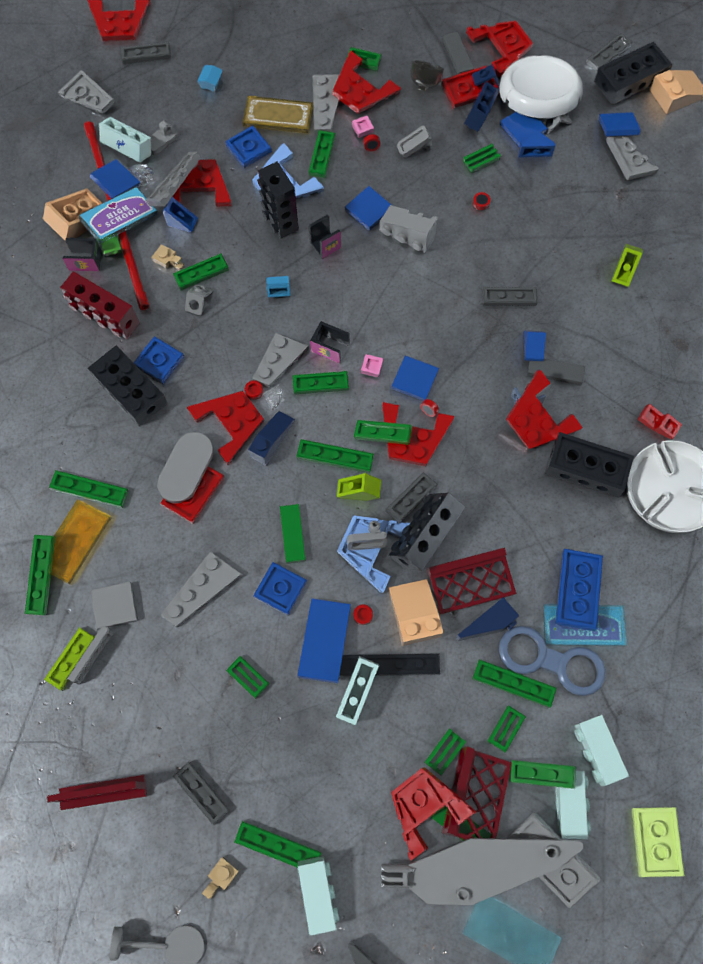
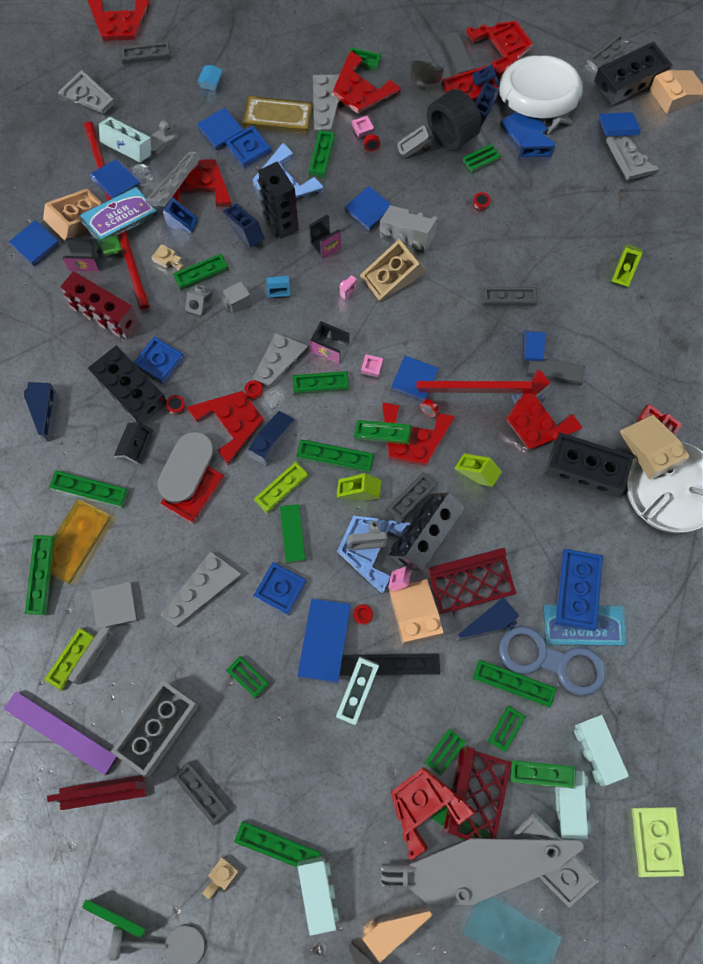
(34, 242): none -> blue tile
(40, 404): none -> dark blue slope
(61, 733): none -> medium lavender tile
(114, 918): none -> green tile
(134, 442): none -> black panel
(155, 729): none -> light grey brick
(175, 404): none -> red tile
(219, 128): none -> blue tile
(236, 297): none -> light grey brick
(244, 224): none -> dark blue slope
(281, 487): none -> lime tile
(347, 287): none -> bright pink plate
(390, 931): none -> light nougat slope
(392, 271): none -> tan slope
(399, 578): none -> bright pink plate
(454, 119): none -> black tyre
(474, 386): none -> red tile
(478, 469): none -> lime slope
(654, 446): none -> tan slope

